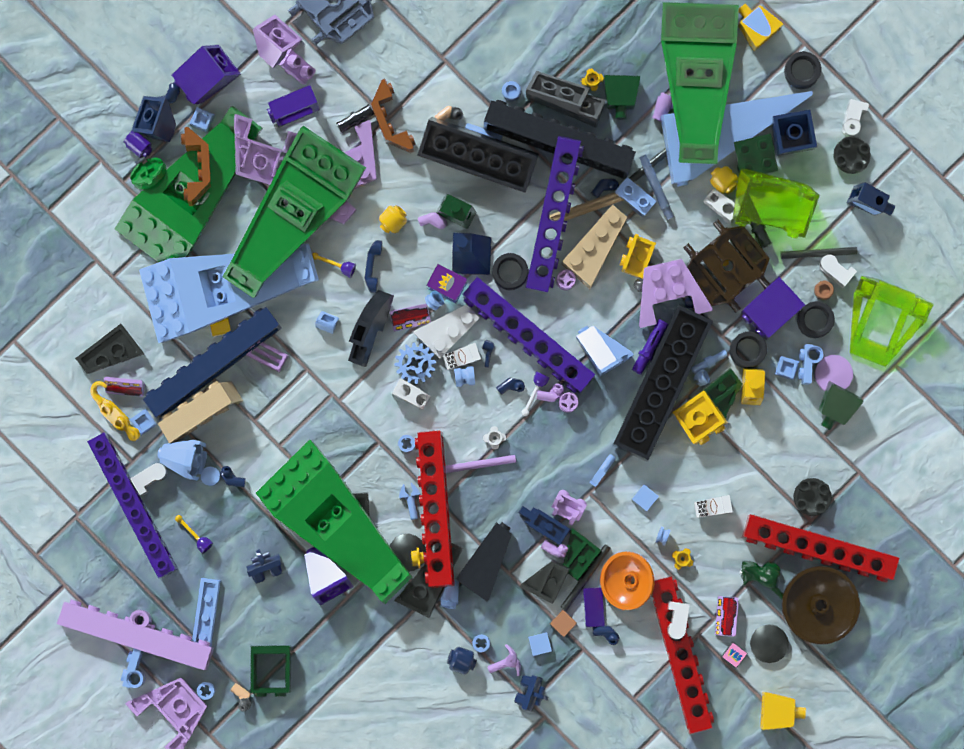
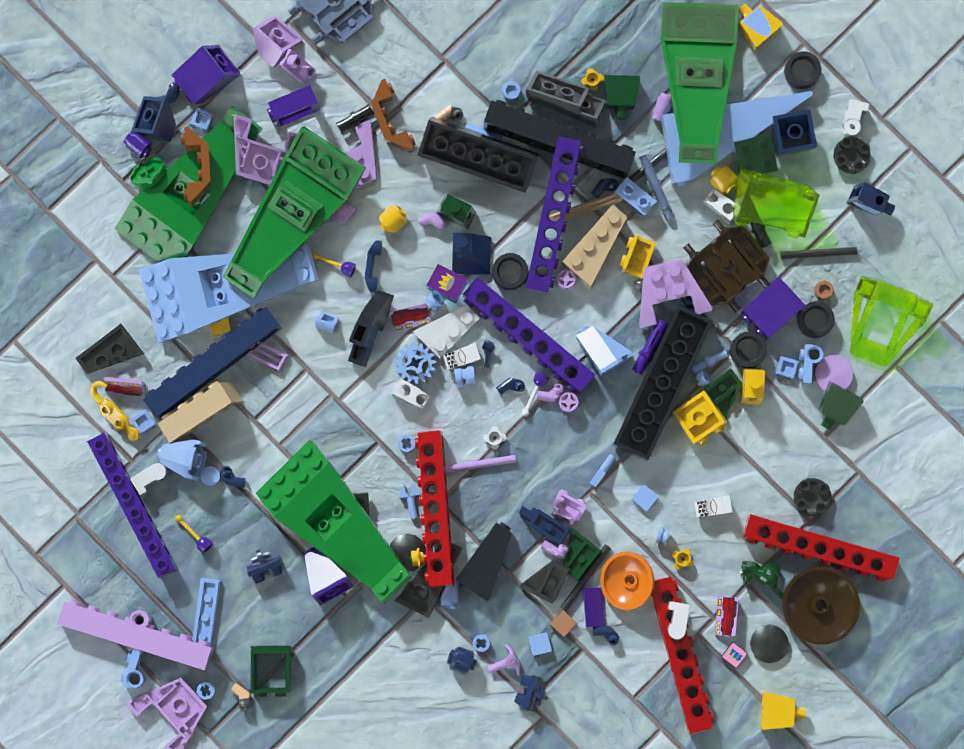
(831, 267): white leg -> none

